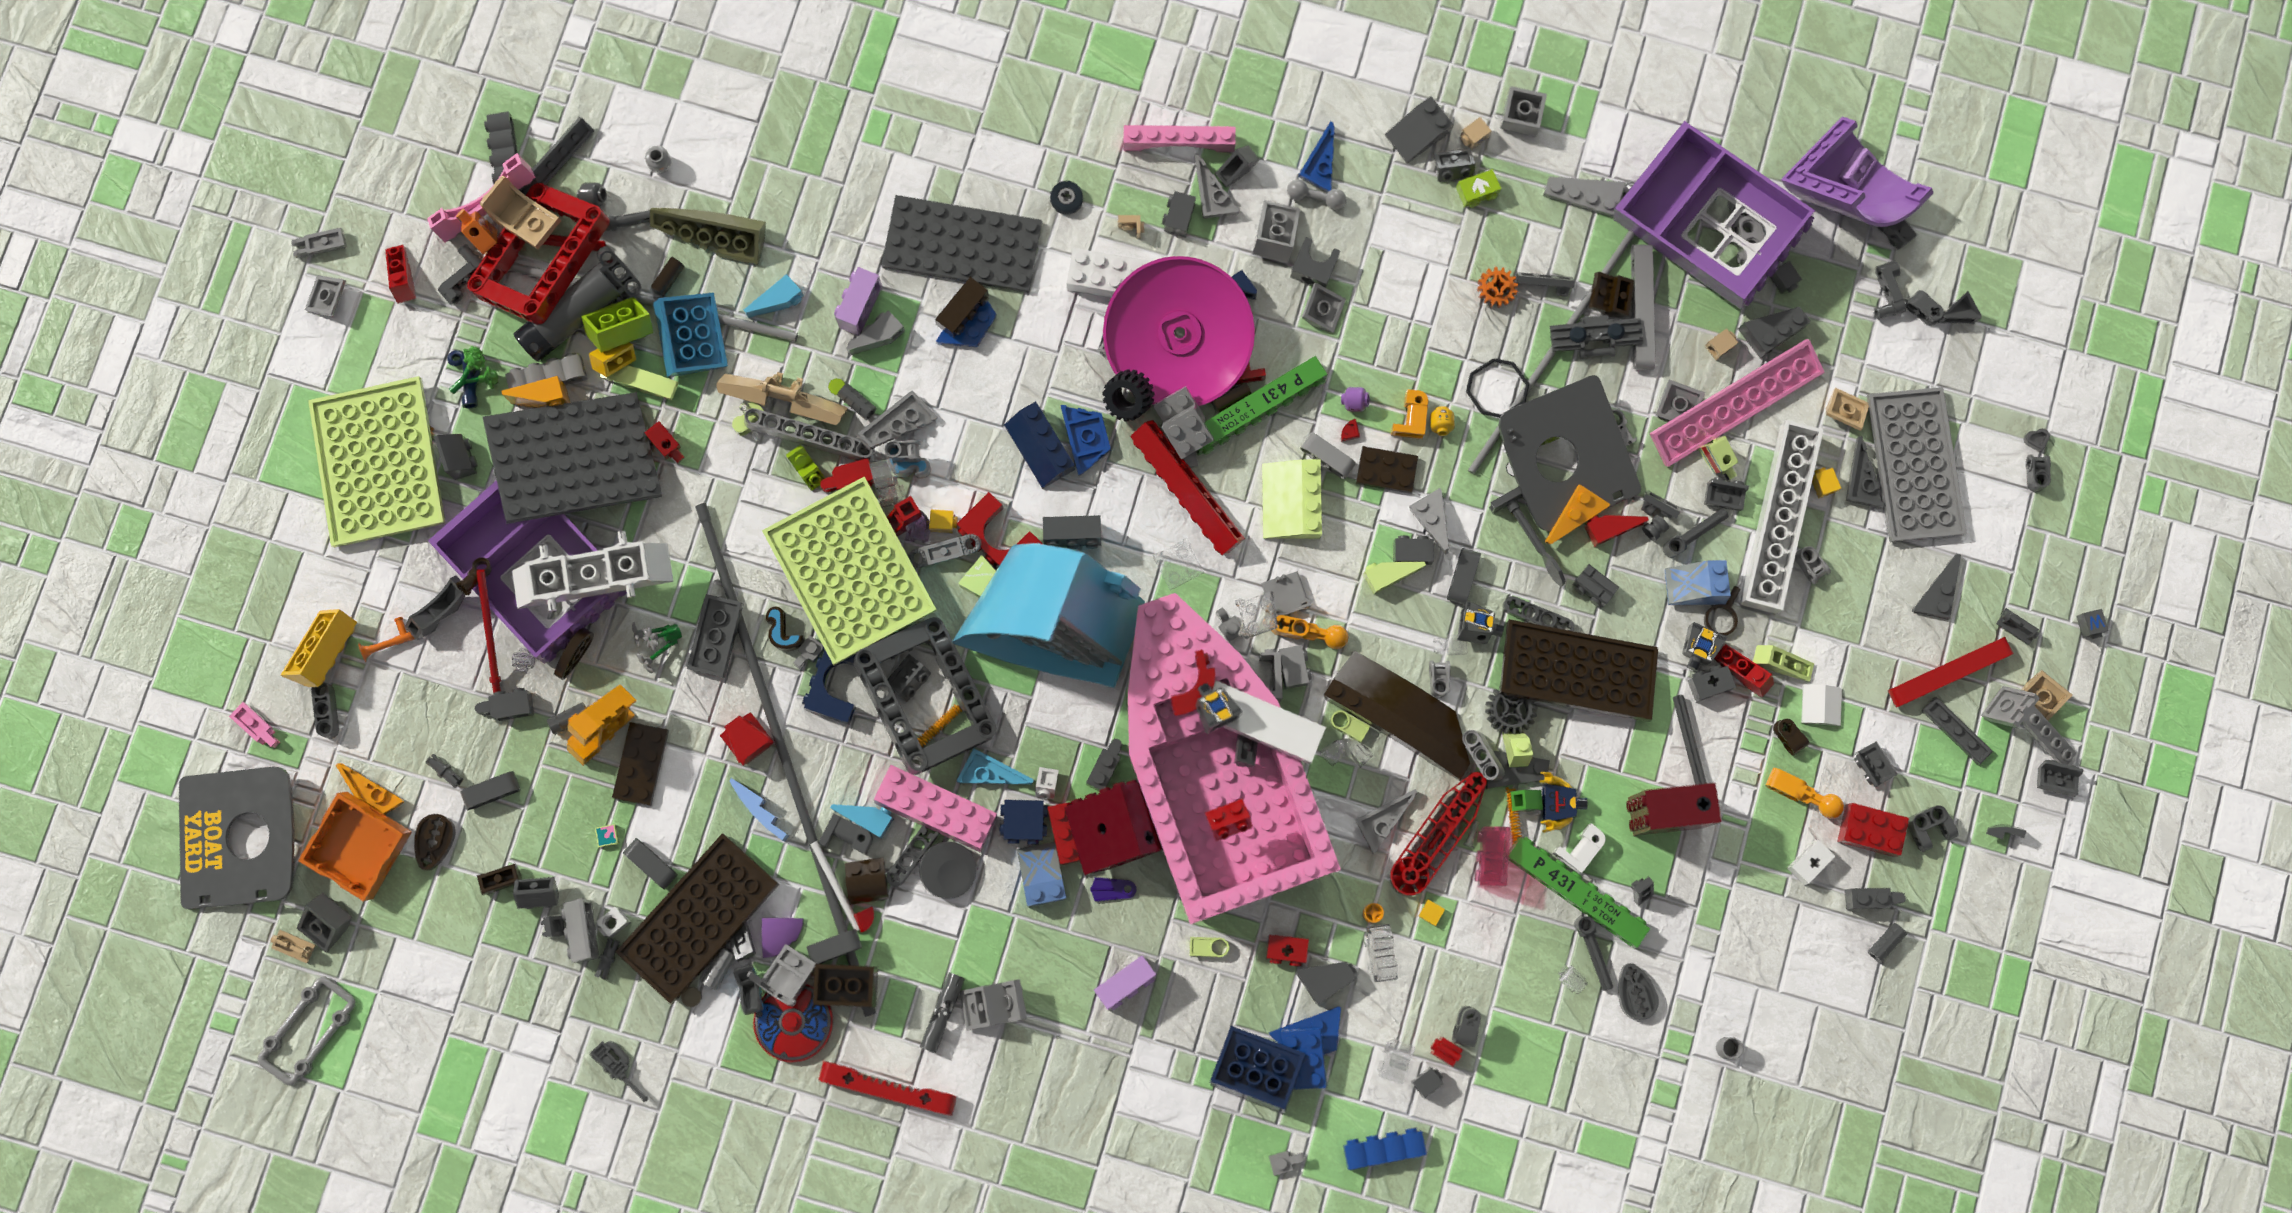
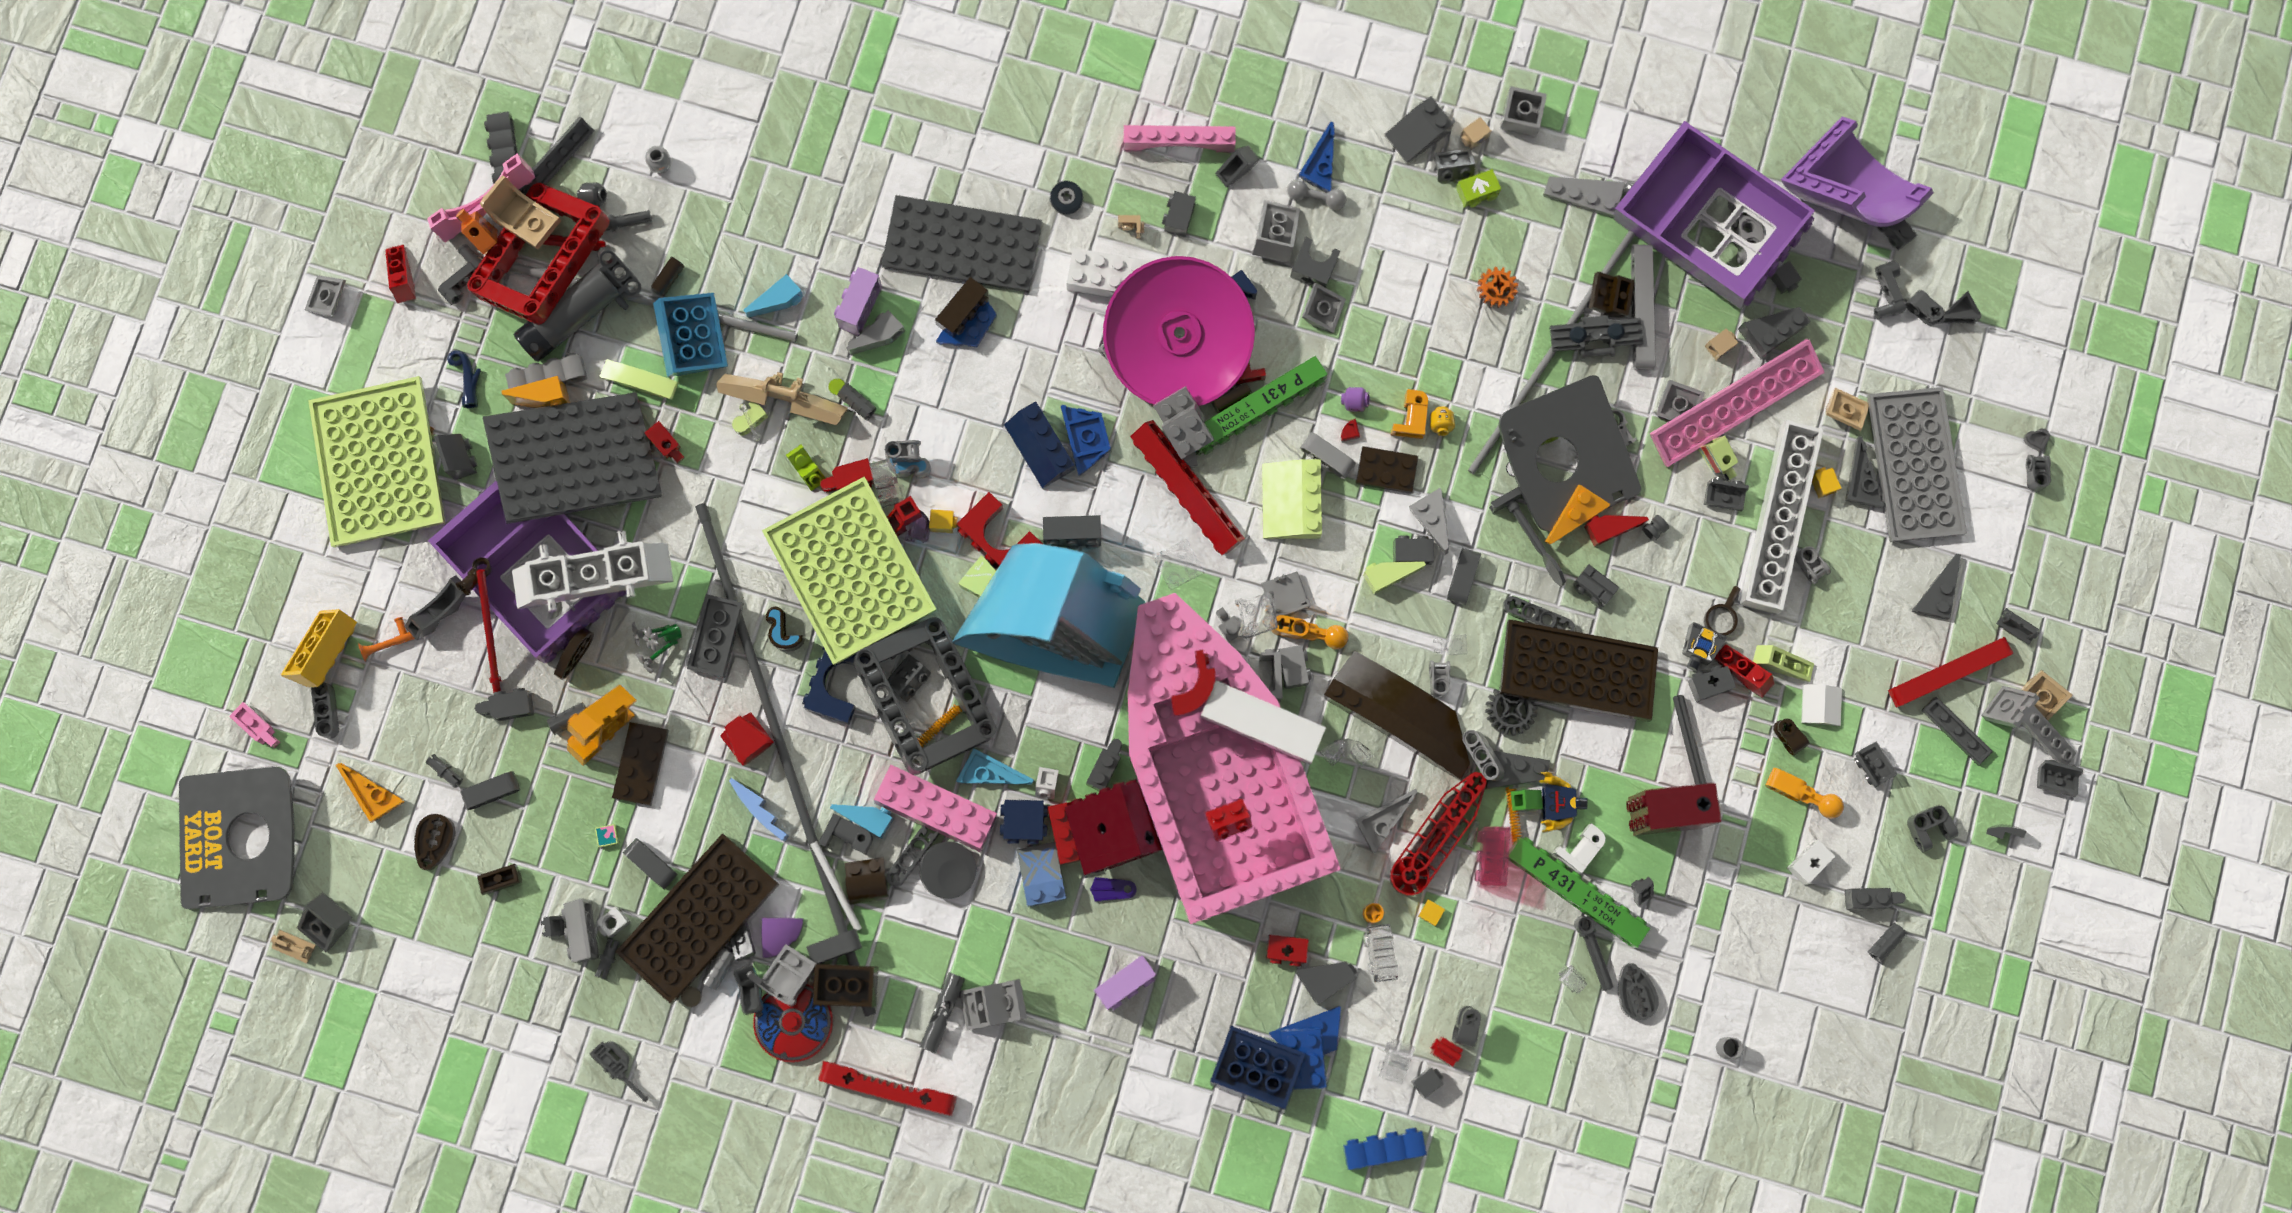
(274, 1043): light grey bar -> none
(319, 242): light grey hinge -> none
(355, 846): orange tile -> none
(476, 360): bright green plant -> none
(523, 660): clear gear -> none
(535, 893): dark grey brick -> none
(613, 360): yellow brick -> none
(617, 324): lime brick -> none
(721, 233): olive wedge -> none
(798, 437): light grey beam -> none
(809, 650): light grey plate -> none
(864, 918): red tile -> none
(898, 420): light grey wing -> none
(945, 550): light grey plate -> none
(1137, 385): black tyre -> none
(1203, 946): yellowish green piece -> none
(1214, 200): light grey wing -> none
(1216, 708): torso -> none
(1245, 752): dark grey hinge -> none
(1283, 1162): light grey plate -> none
(1355, 728): yellowish green piece -> none
(1477, 624): dark grey torso -> none
(1484, 366): black piece -> none
(1518, 749): yellowish green slope -> none
(1562, 283): dark grey hinge -> none
(1652, 501): dark grey hinge -> none
(1682, 541): dark grey axle -> none
(1698, 583): medium blue slope -> none
(1858, 167): lavender slope -> none
(1873, 829): red brick -> none
(2092, 624): dark grey brick -> none

